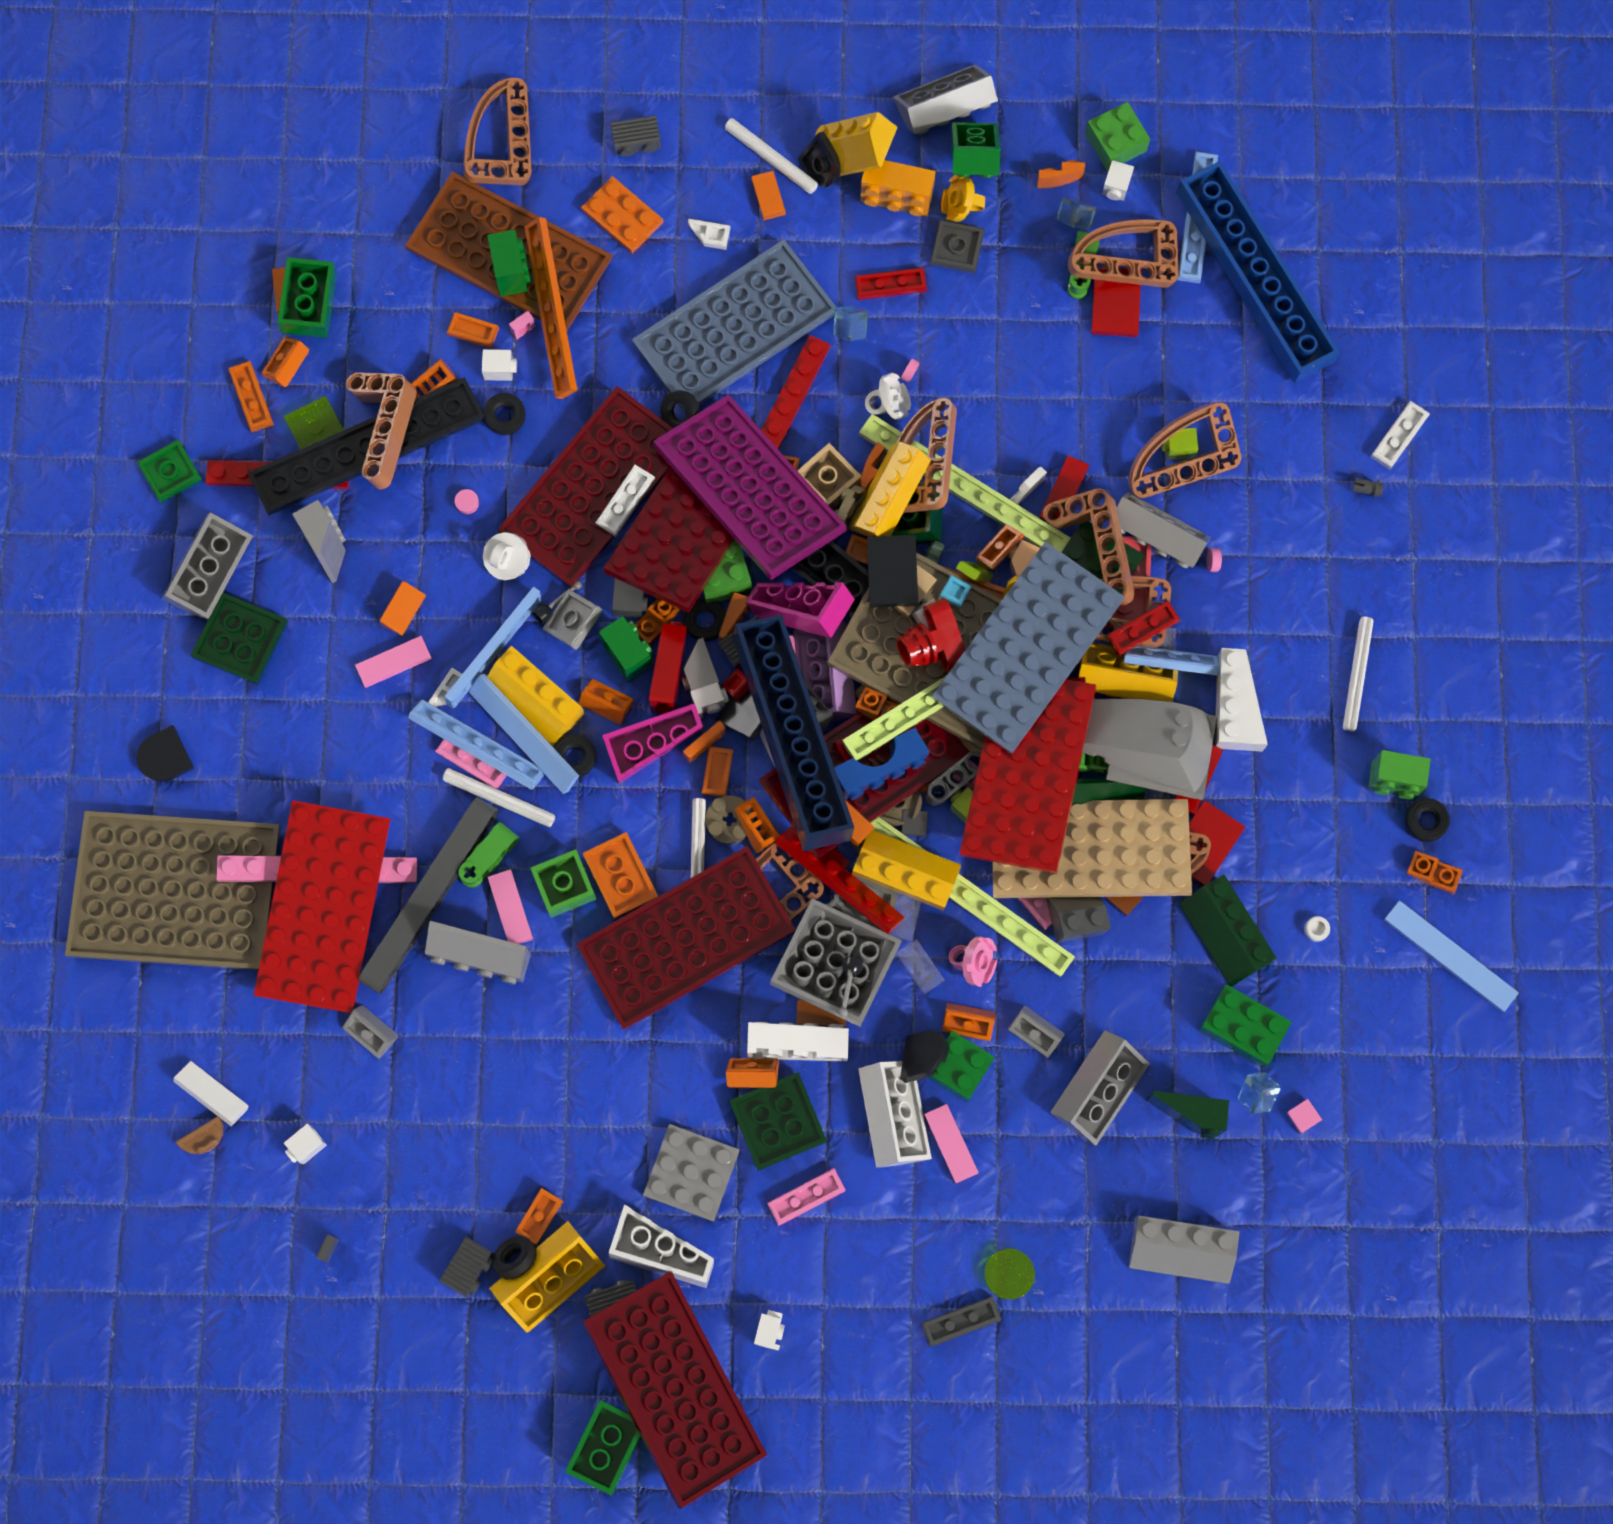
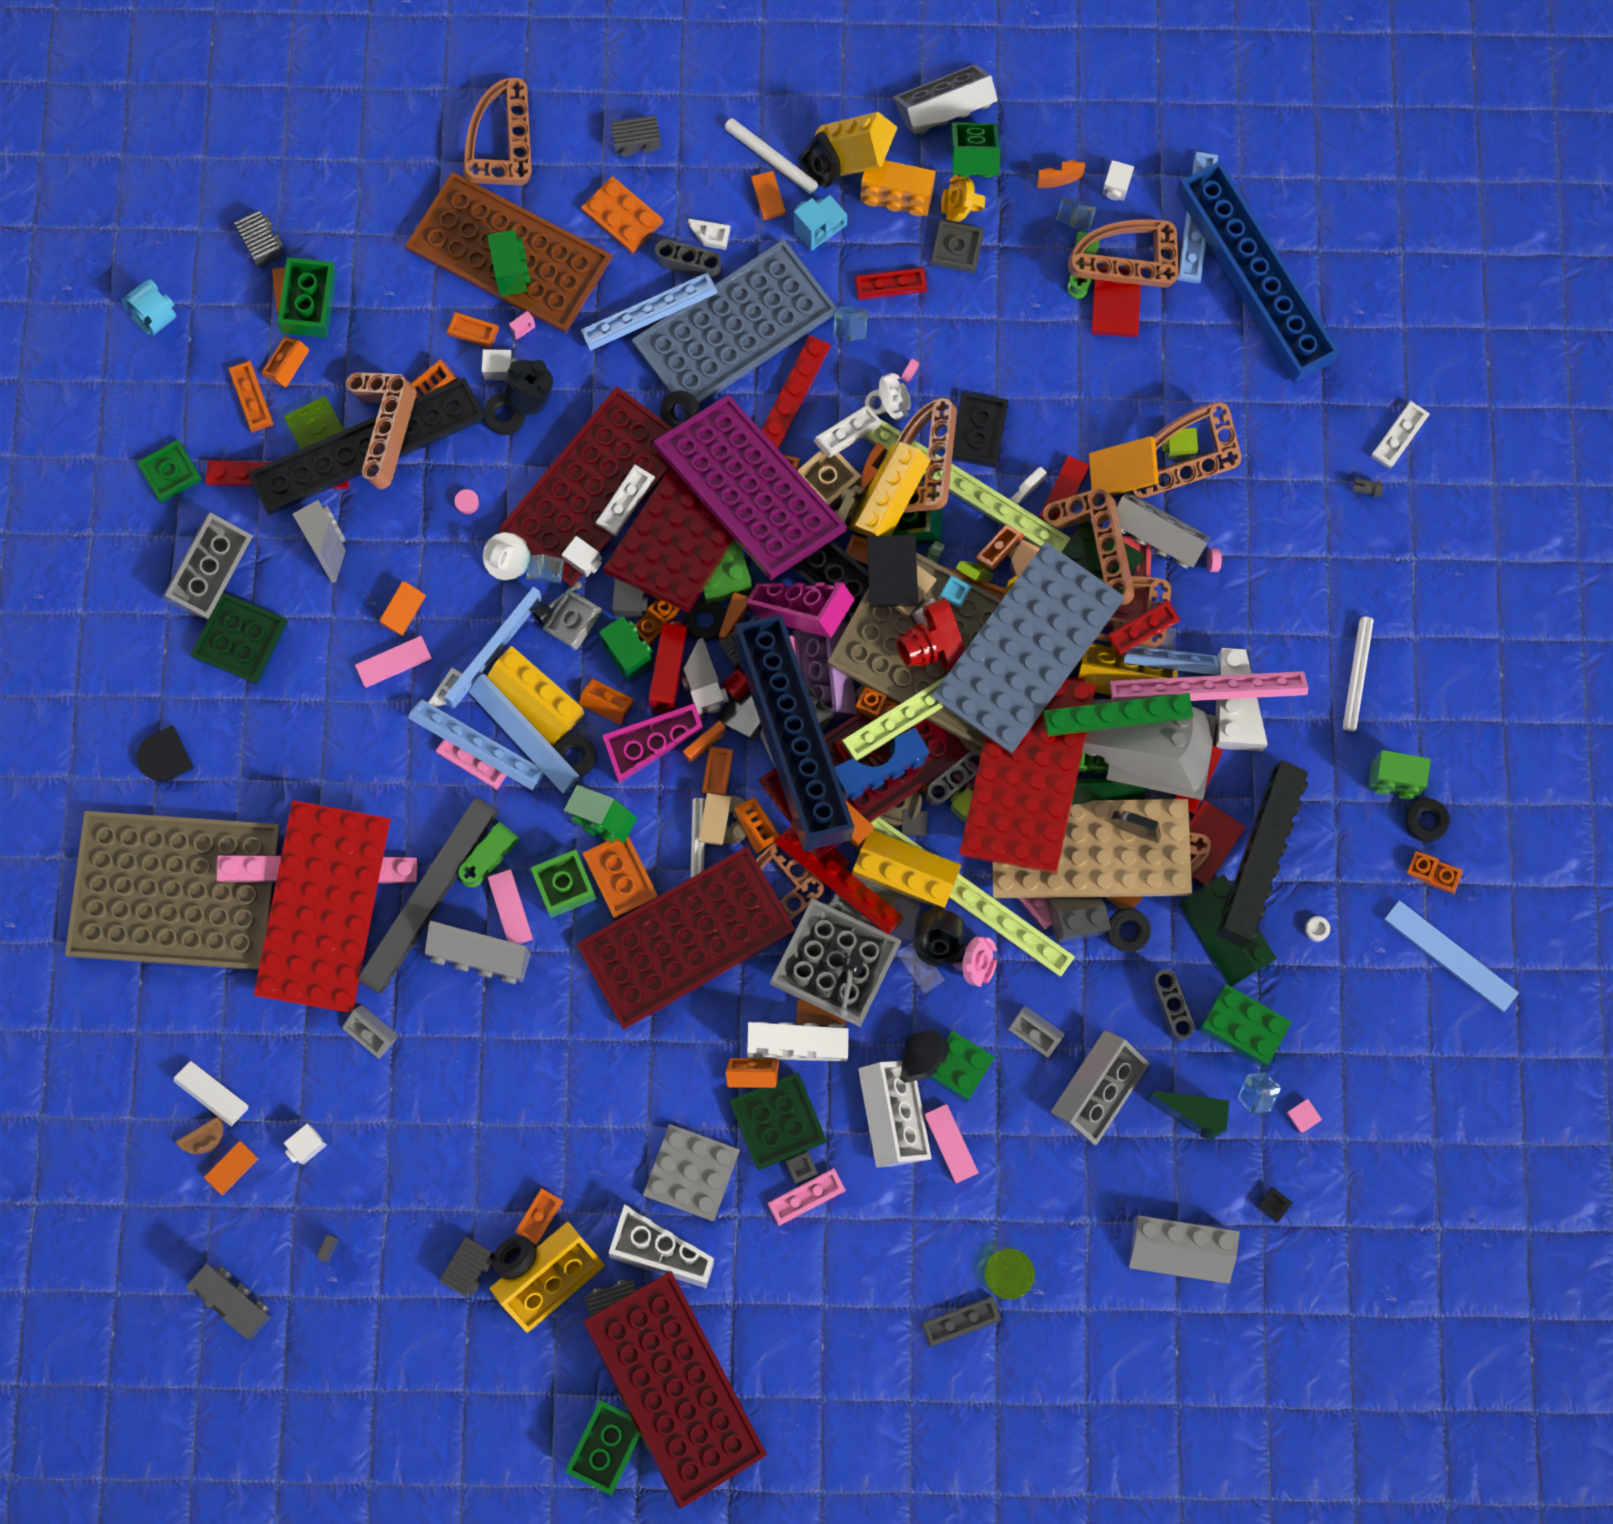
(149, 307): none -> medium azure brick
(230, 1300): none -> dark grey wedge
(231, 1167): none -> orange tile
(259, 239): none -> dark grey brick
(498, 797): white axle -> none
(527, 386): none -> black brick
(545, 569): none -> clear light blue panel
(550, 308): orange plate -> none
(582, 557): none -> white brick
(600, 815): none -> green brick
(649, 311): none -> light blue tile
(681, 251): none -> dark grey beam
(714, 819): none -> tan tile
(769, 1330): white brick -> none
(801, 1167): none -> dark grey tile
(818, 220): none -> medium azure brick
(847, 431): none -> white tile
(939, 937): none -> black brick
(968, 1021): orange slope -> none
(979, 429): none -> black tile
(1117, 135): bright green brick -> none
(1118, 714): none -> green plate
(1124, 466): none -> light orange tile
(1137, 825): none -> black tile
(1139, 940): none -> black tyre
(1172, 993): none -> dark grey beam
(1213, 686): none -> bright pink plate
(1262, 854): none -> pearl dark grey brick
(1274, 1204): none -> black tile

